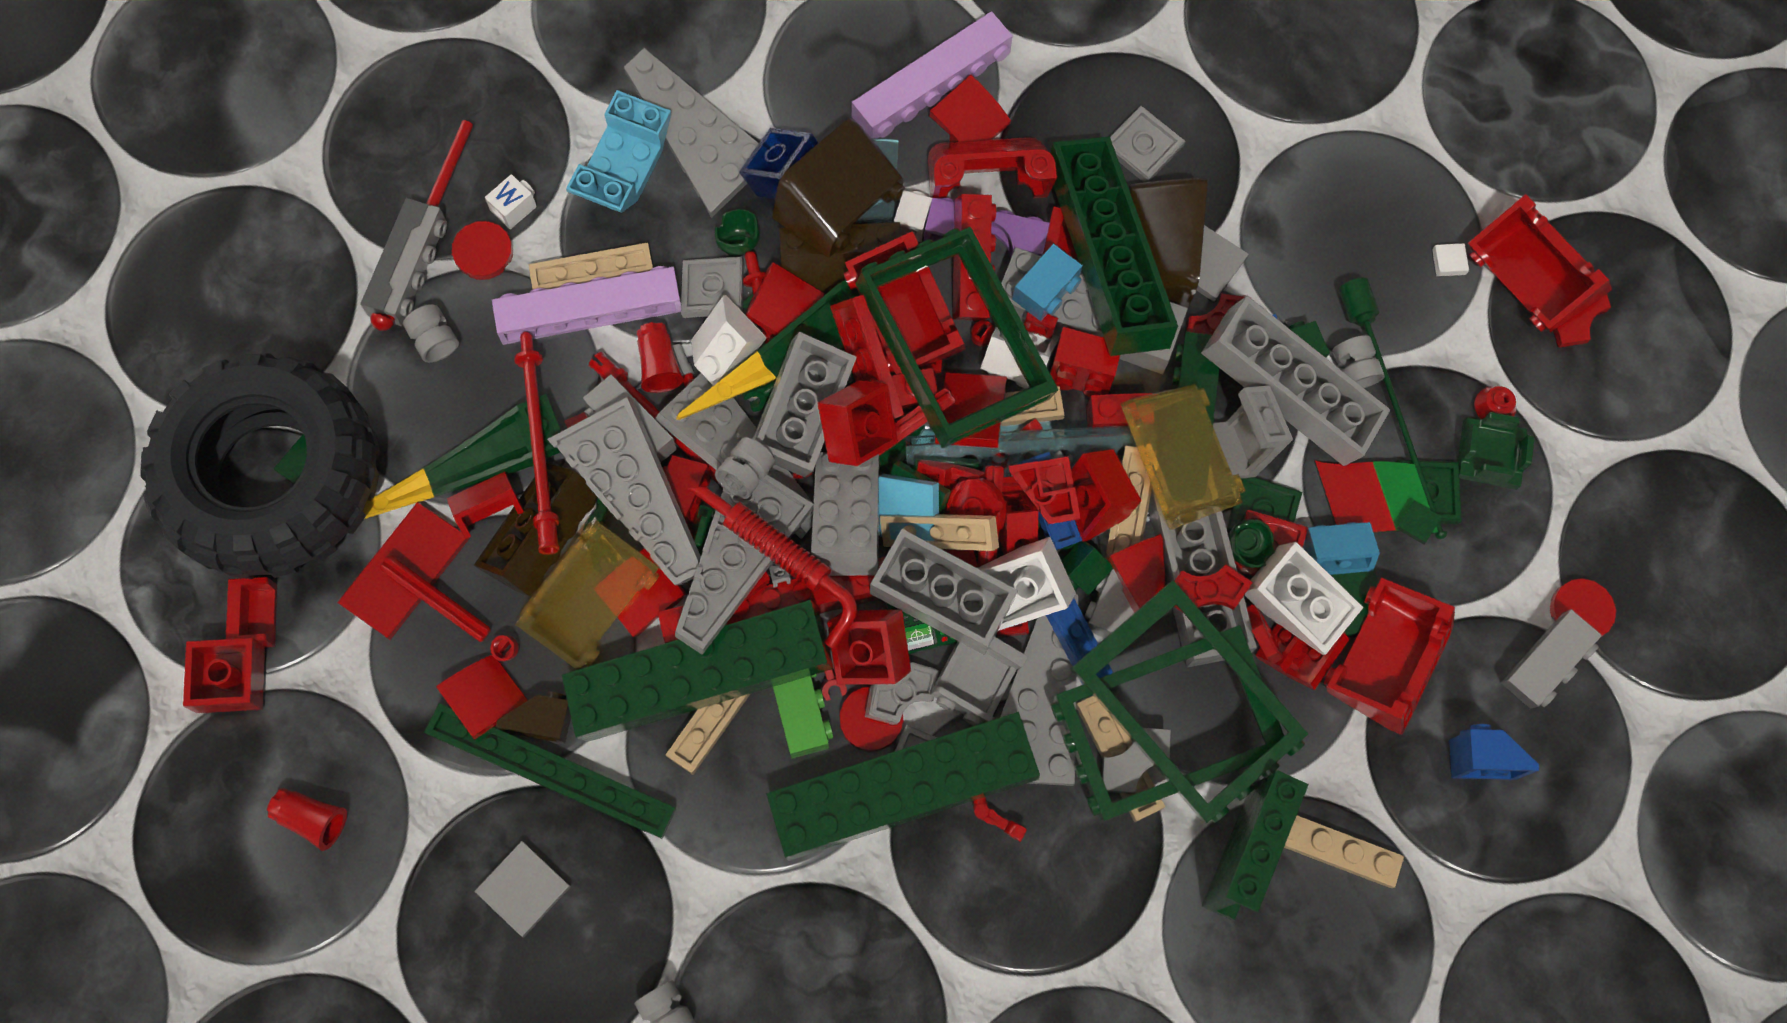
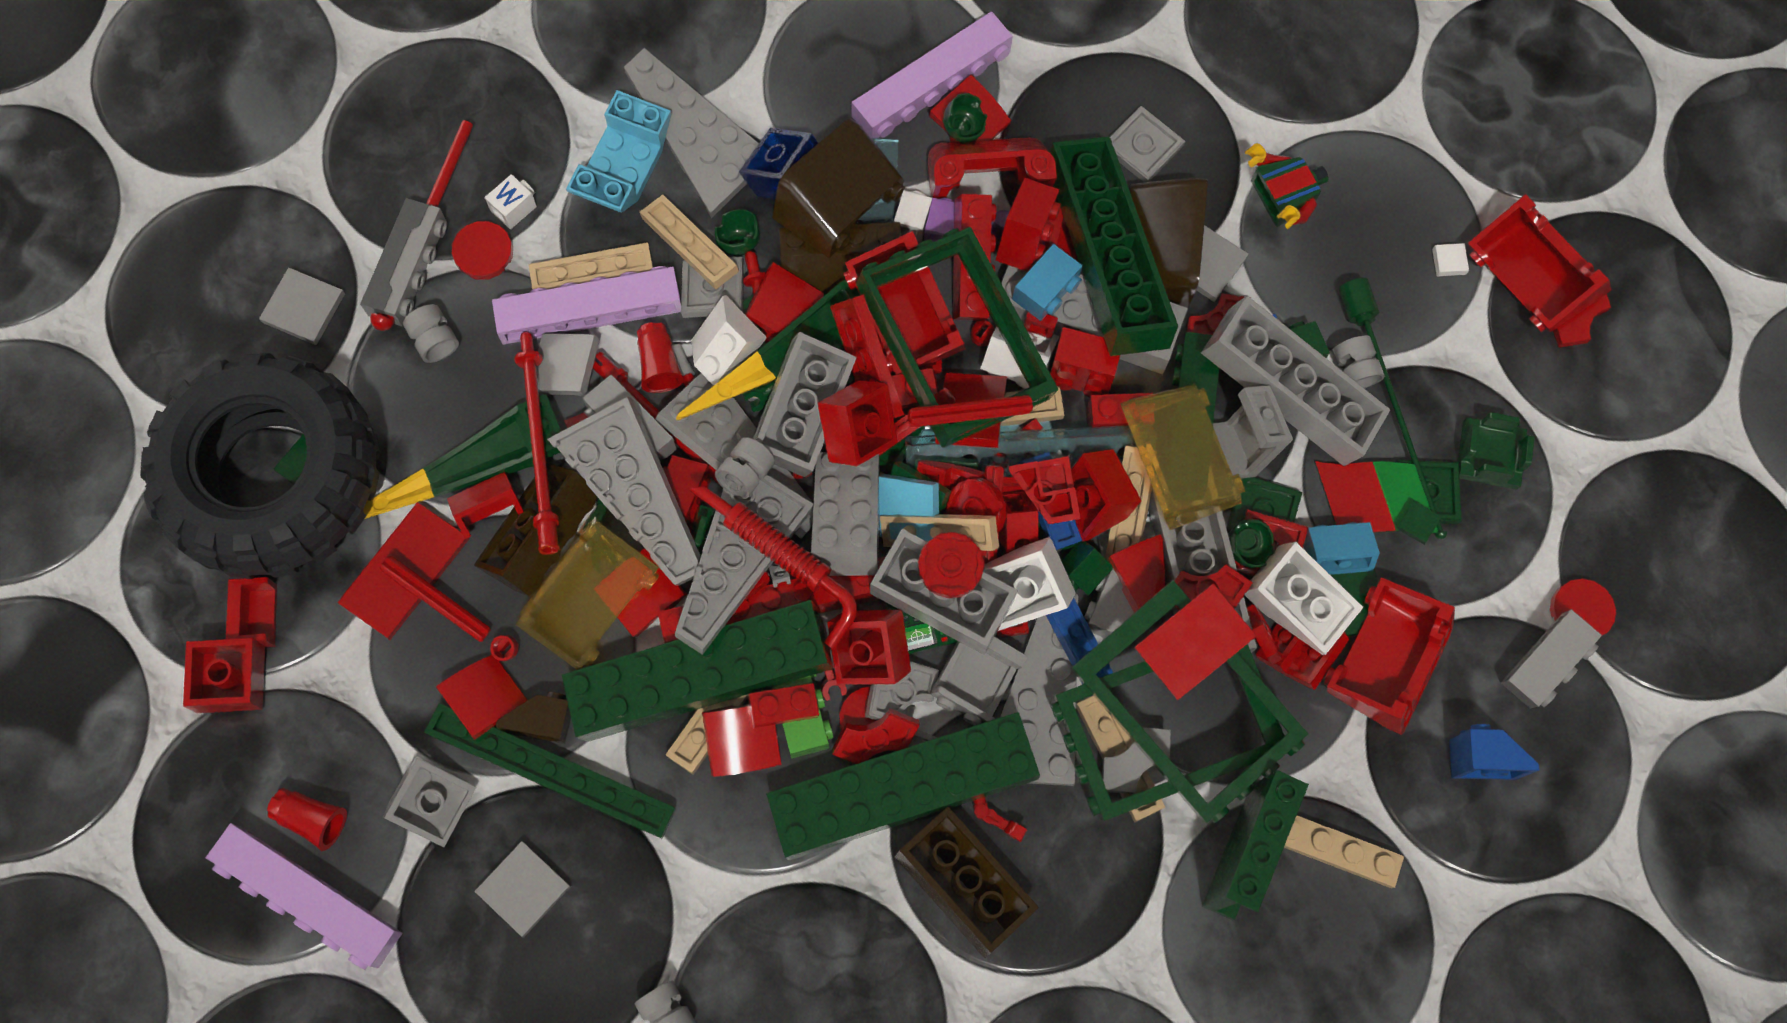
(302, 306): none -> light grey tile
(303, 896): none -> lavender brick
(429, 801): none -> light grey slope
(566, 363): none -> light grey tile
(689, 242): none -> tan plate
(735, 744): none -> red slope
(783, 705): none -> red plate
(861, 742): none -> red tile
(951, 565): none -> red tile
(964, 118): none -> dark green hair
(966, 882): none -> dark brown slope
(970, 411): none -> red axle
(1028, 225): none -> red brick
(1195, 641): none -> red tile
(1286, 185): none -> torso
(1495, 400): red cone -> none

